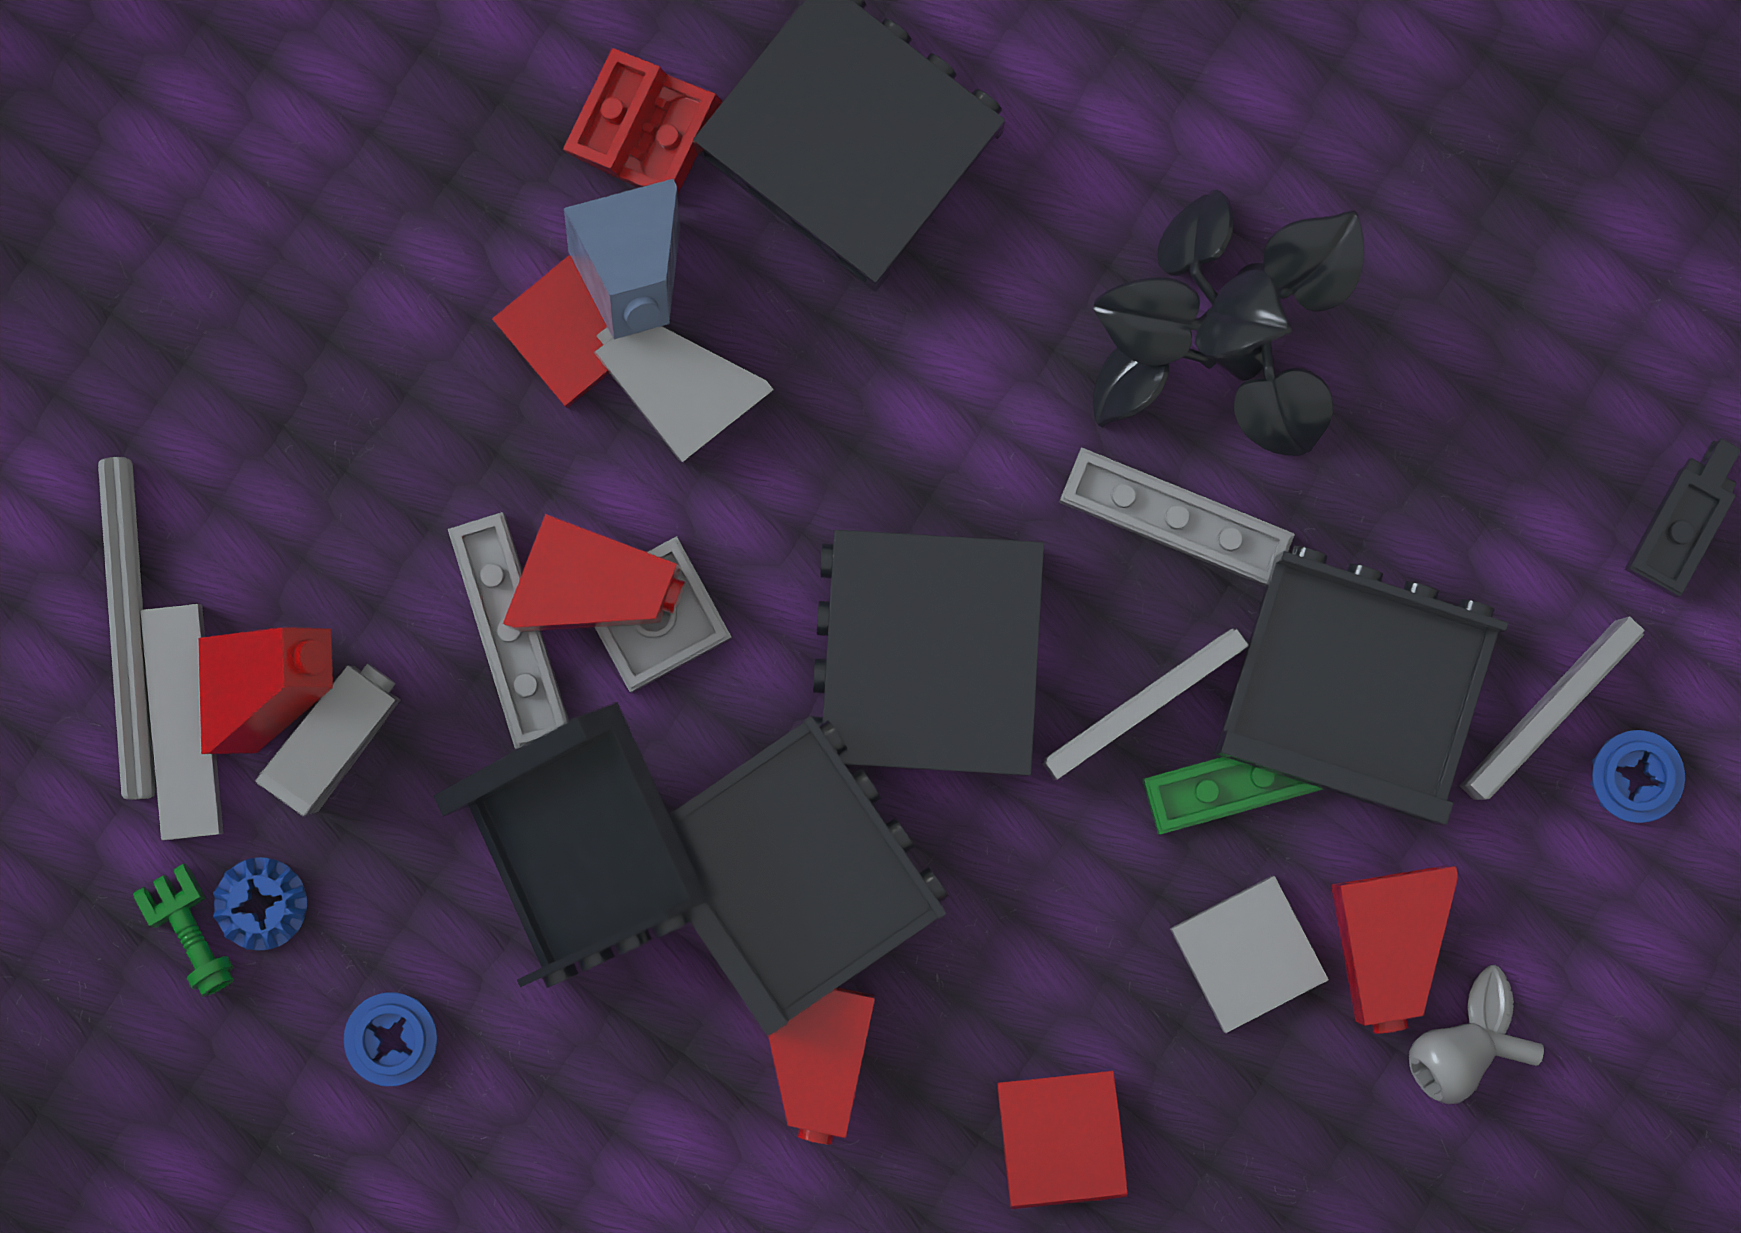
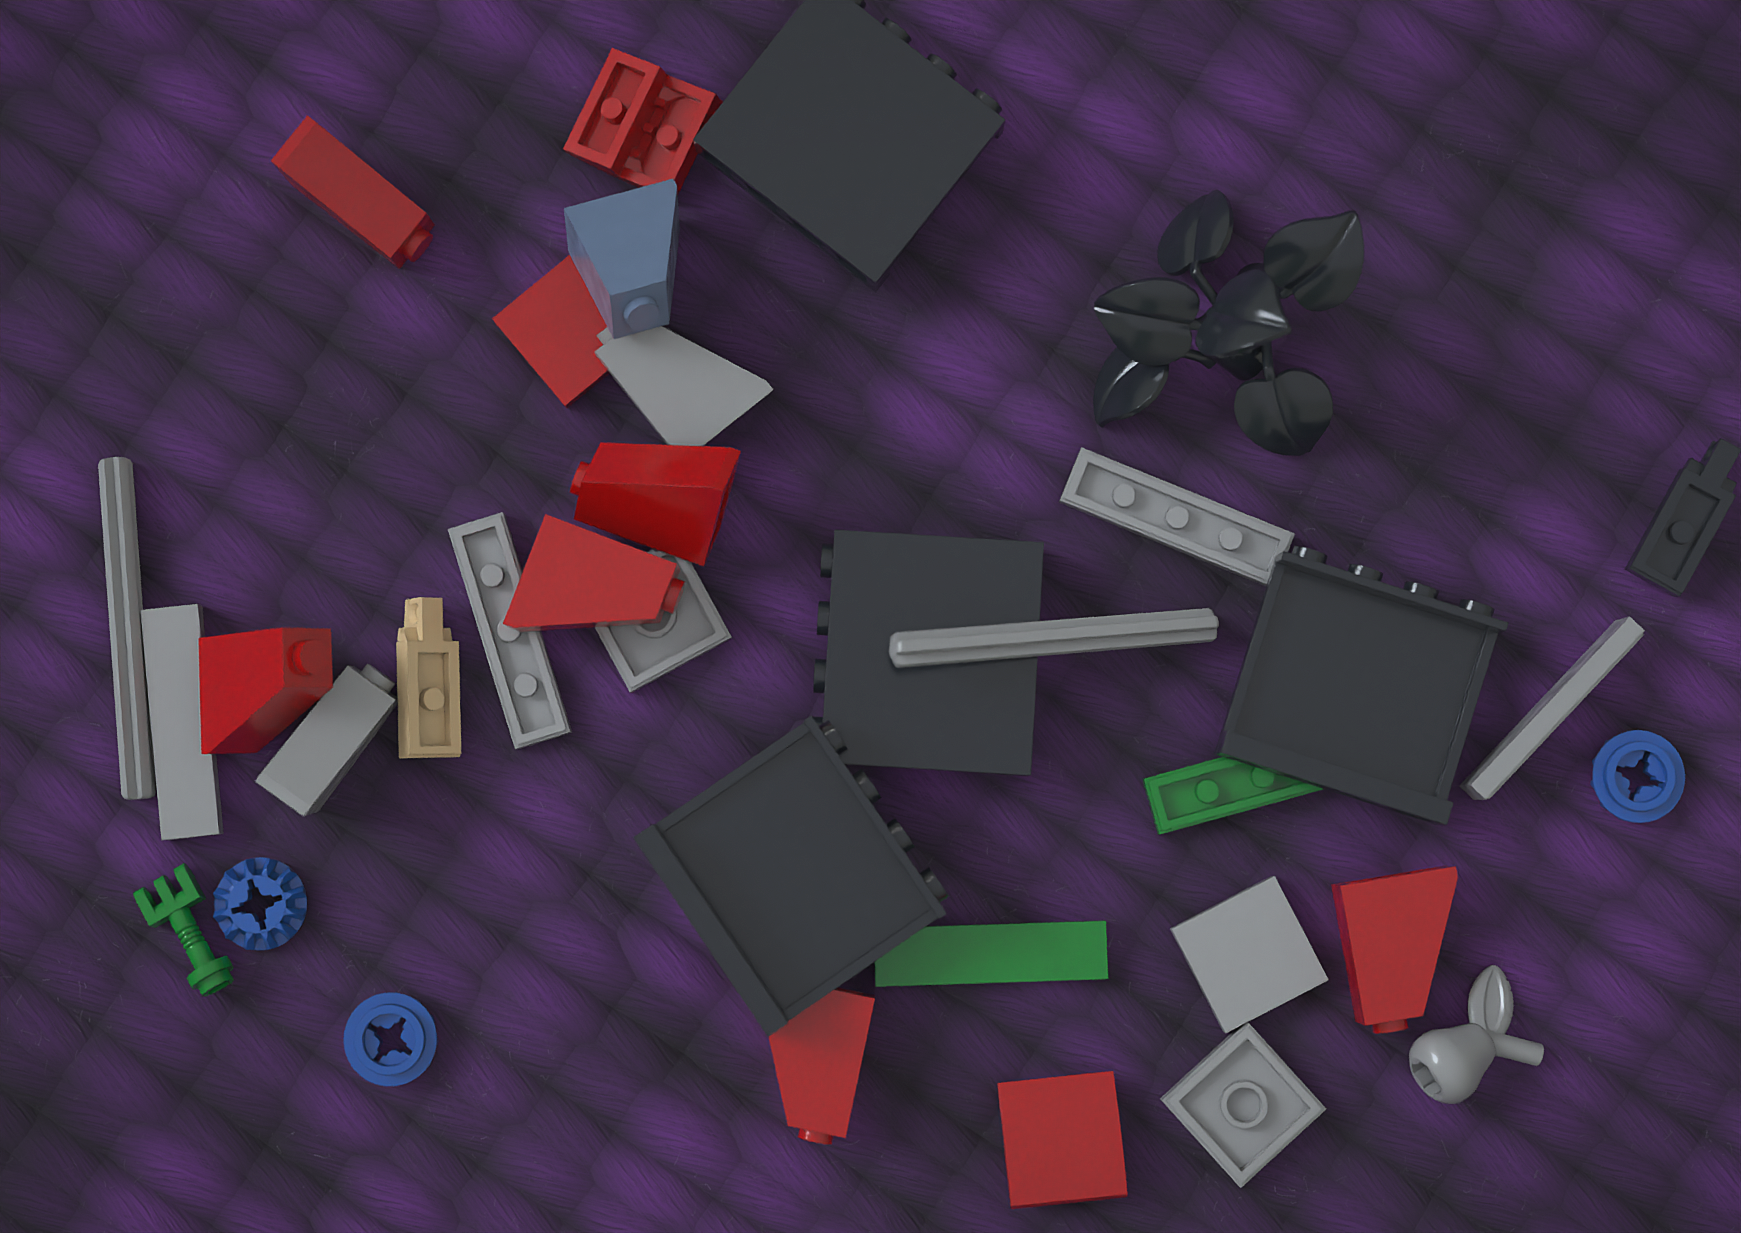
(354, 193): none -> red slope
(427, 683): none -> tan hinge
(581, 843): black panel -> none
(658, 494): none -> red slope
(997, 954): none -> green tile
(1052, 637): none -> light grey axle
(1144, 703): light grey tile -> none
(1243, 1104): none -> light grey tile

